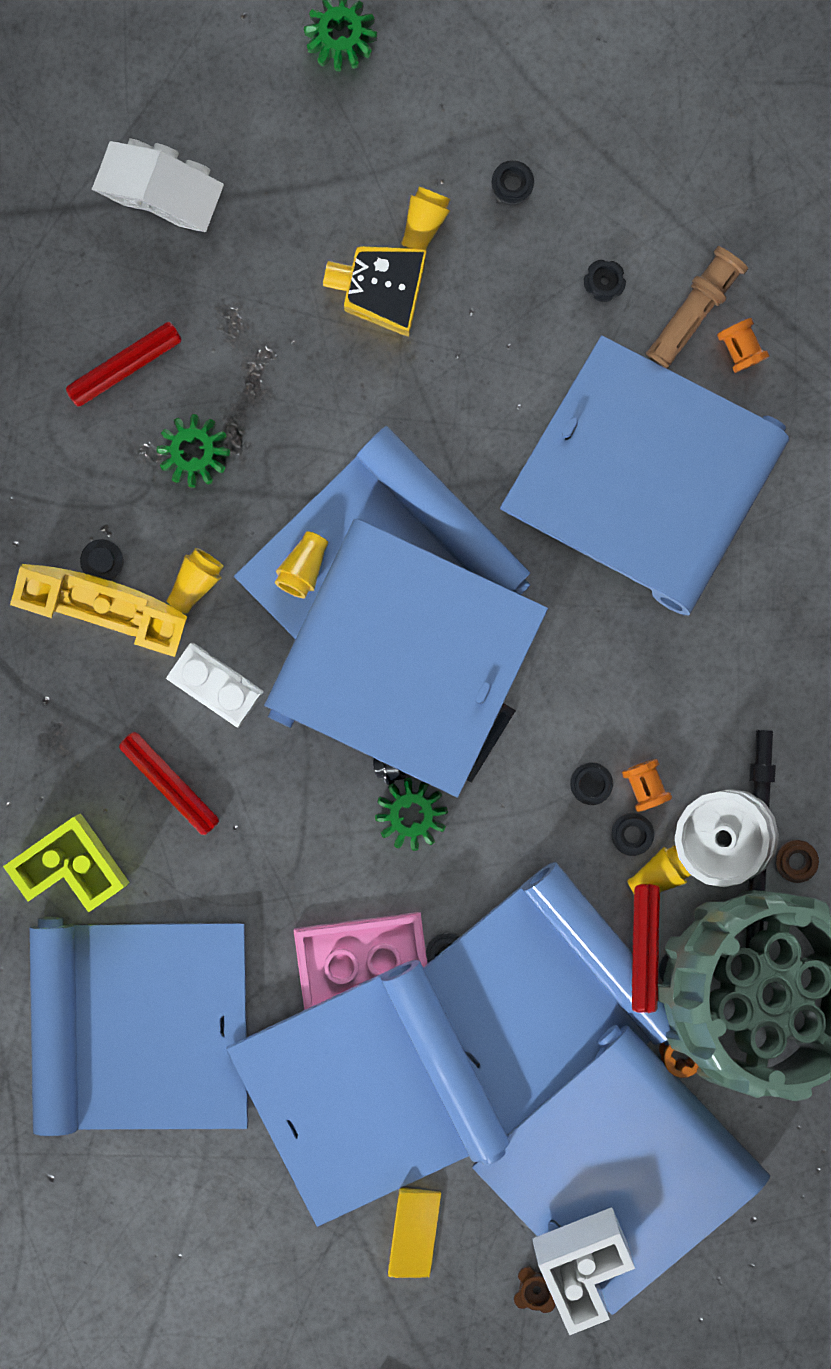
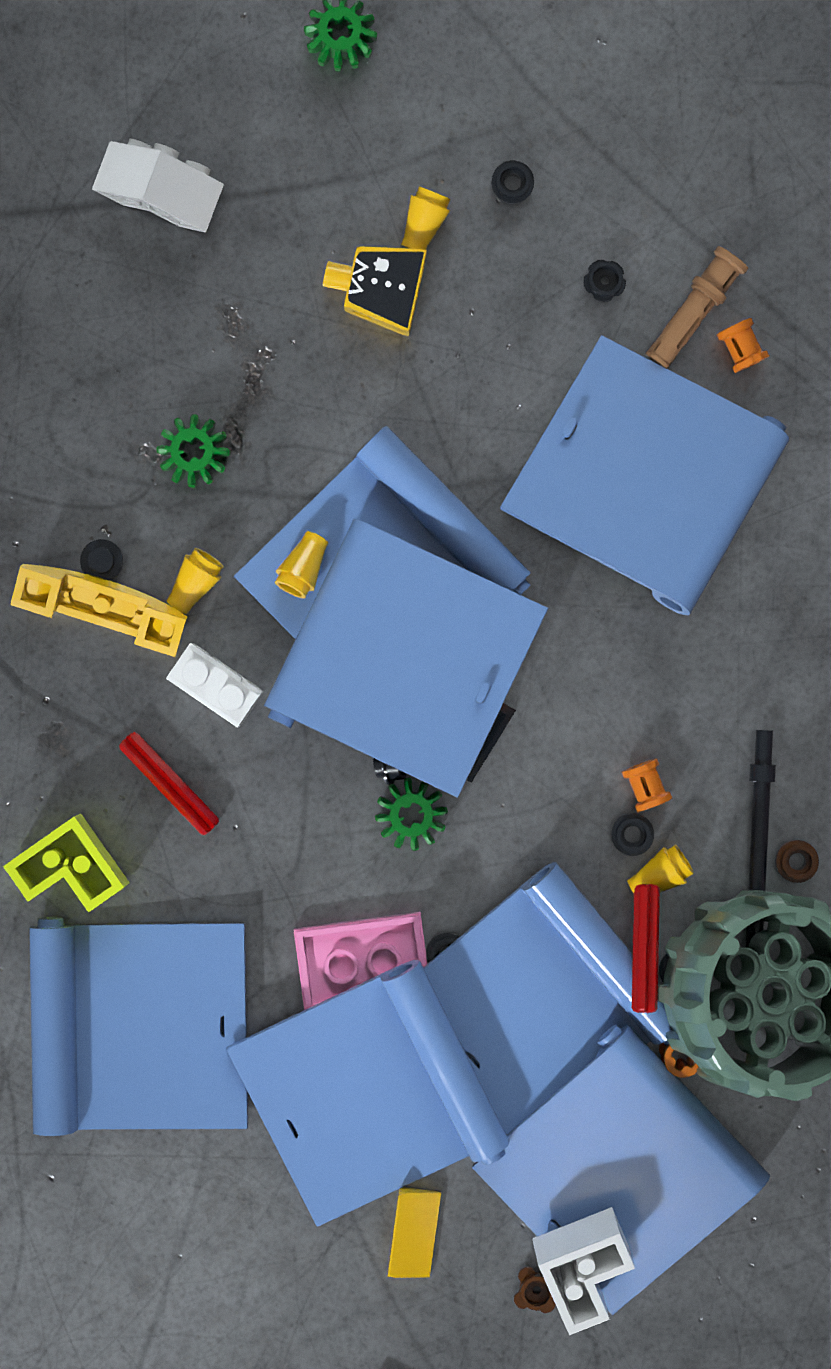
(123, 364): red axle -> none
(591, 783): black plate -> none
(752, 834): white wheel -> none

